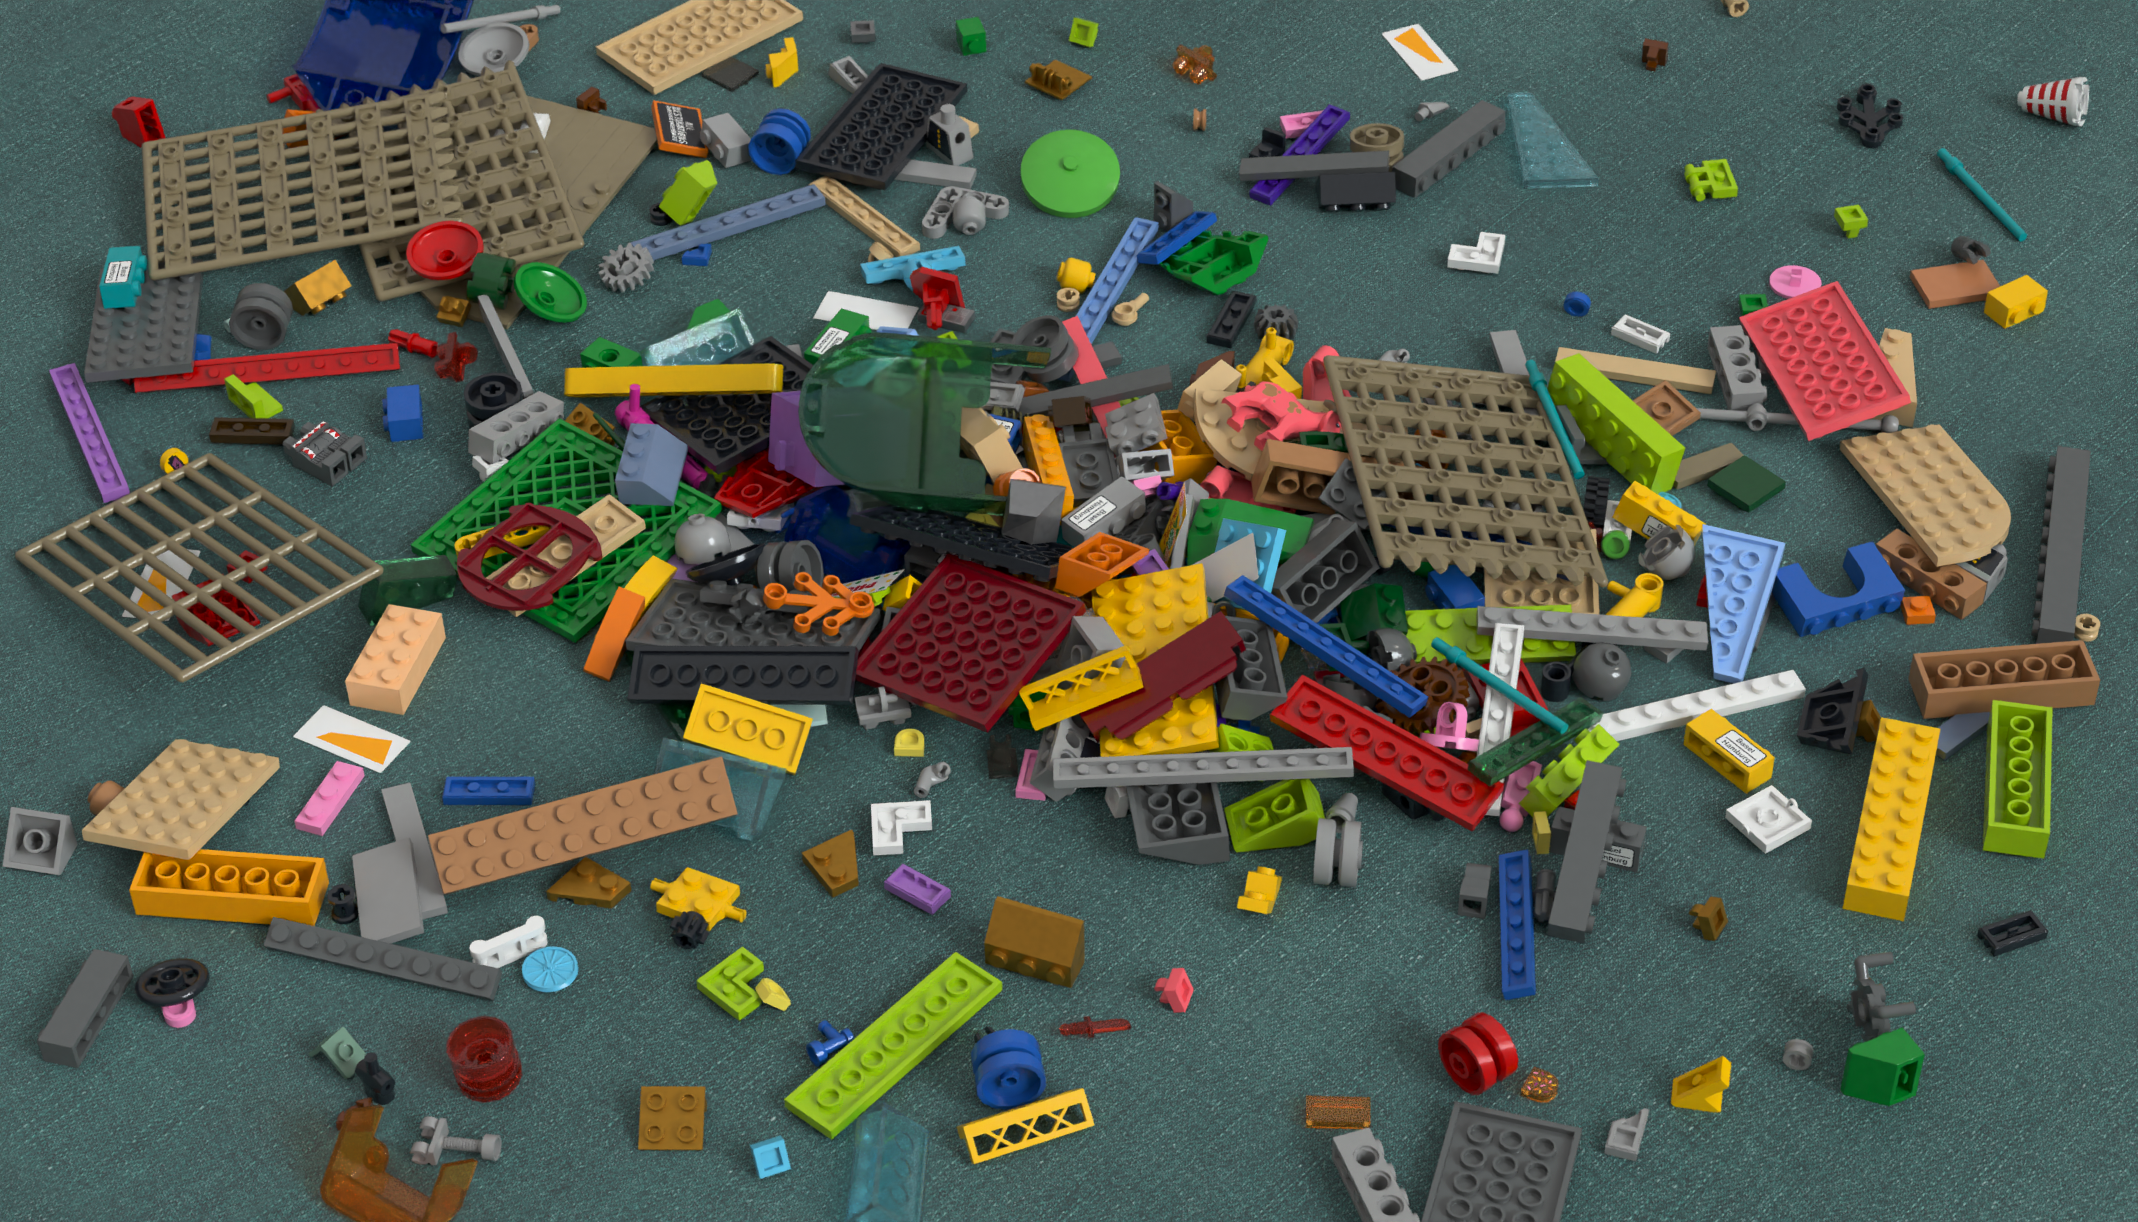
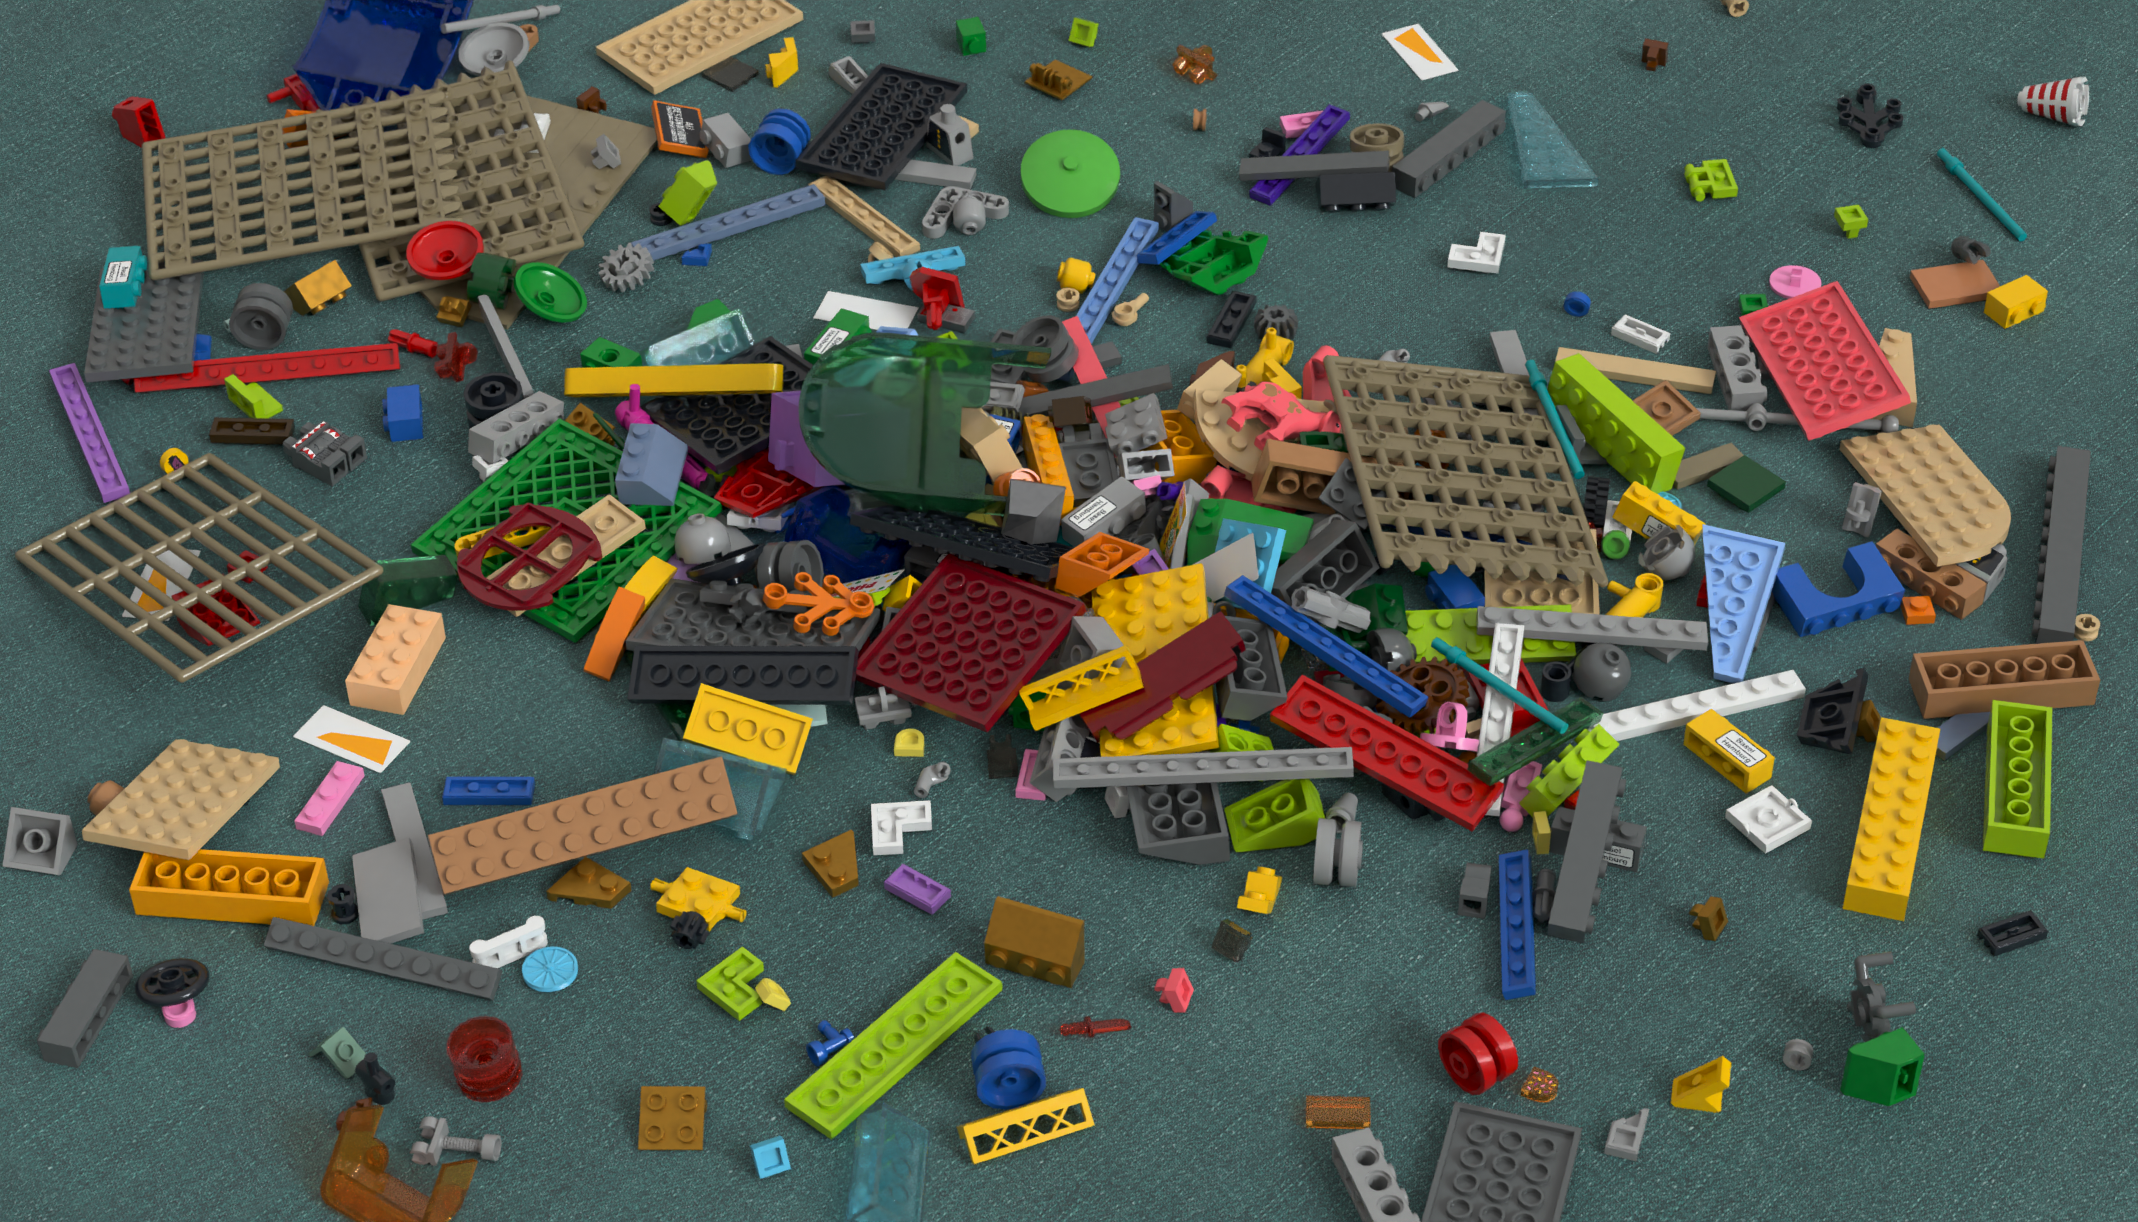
(605, 153): none -> light grey tile
(1231, 940): none -> clear smoke tile
(1330, 609): none -> light grey piece
(1862, 509): none -> light grey hips

